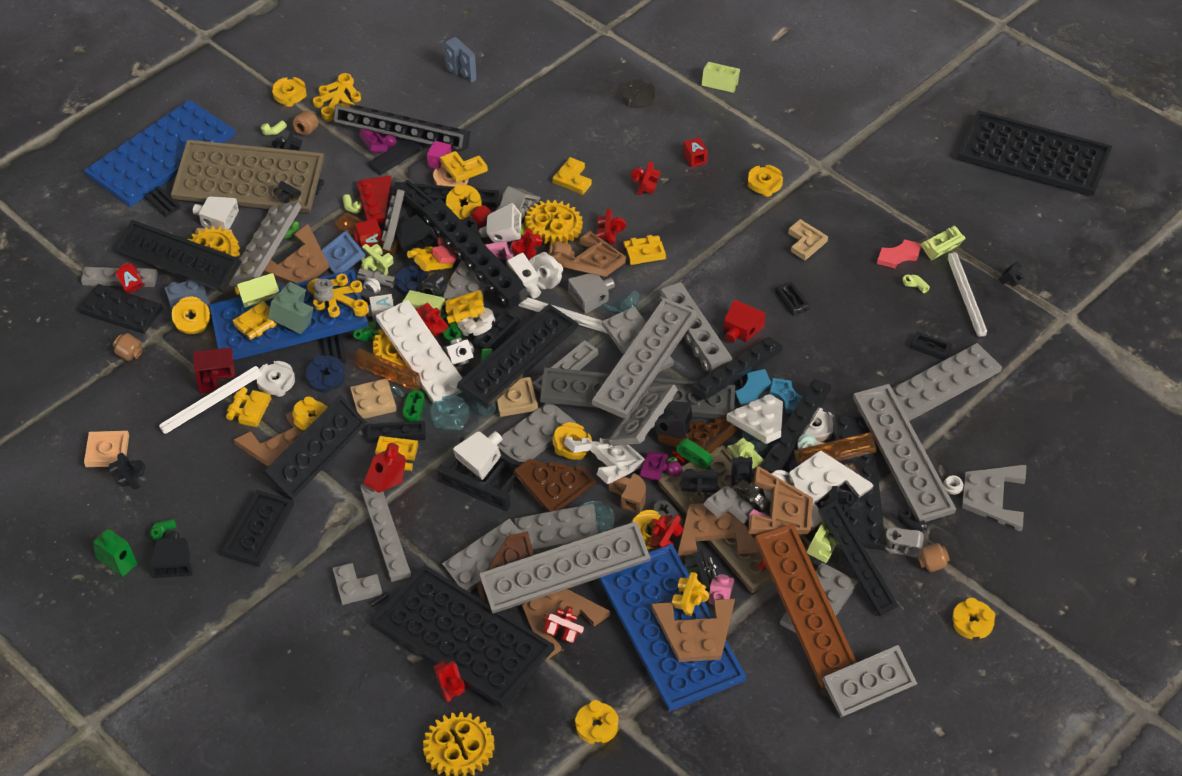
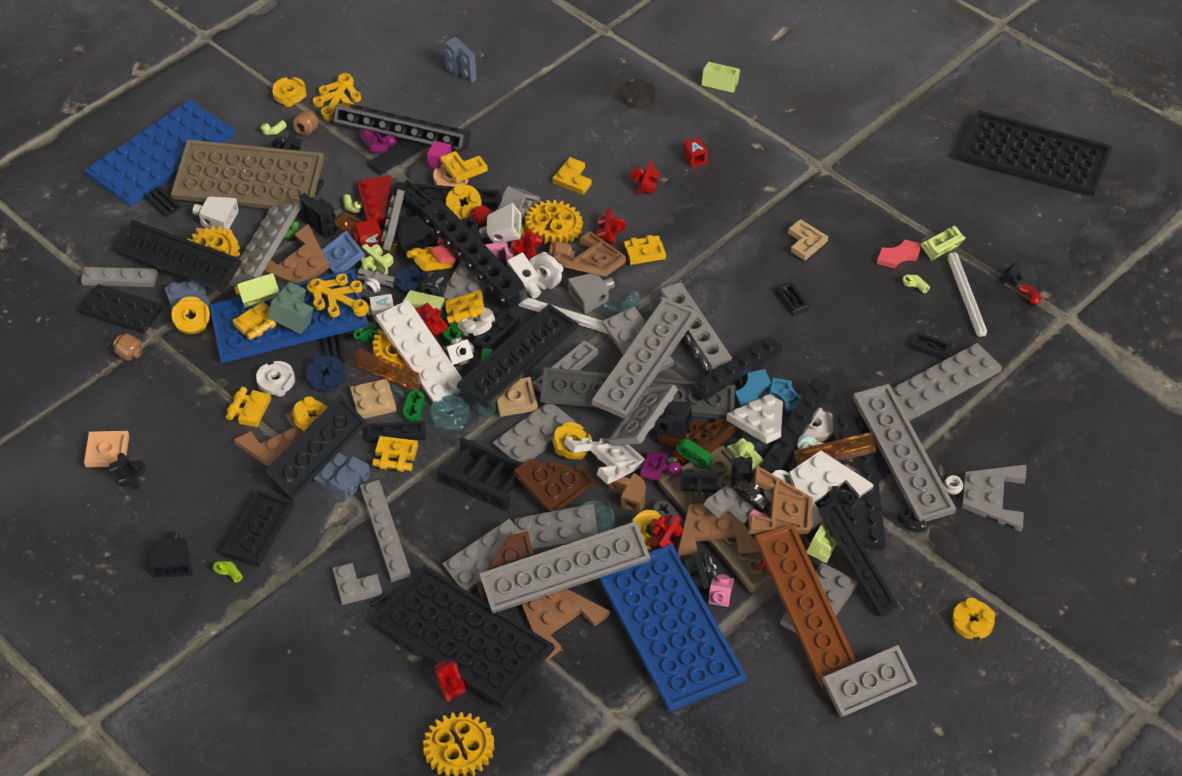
(109, 548): green torso -> none
(130, 278): red brick -> none
(160, 528): green arm -> none
(210, 400): white axle -> none
(211, 366): dark red brick -> none
(228, 568): none -> lime arm
(287, 192): black tile -> none
(318, 215): none -> black plate
(323, 289): light grey wheel -> none
(343, 475): none -> sand blue plate
(386, 469): red torso -> none
(479, 453): white torso -> none
(571, 629): hips -> none
(596, 711): yellow plate -> none
(693, 594): yellow hips -> none
(699, 637): medium nougat wing -> none
(742, 322): red torso -> none
(764, 187): yellow plate -> none
(906, 542): light grey piece -> none
(933, 557): medium nougat head -> none
(1032, 292): none -> red arm

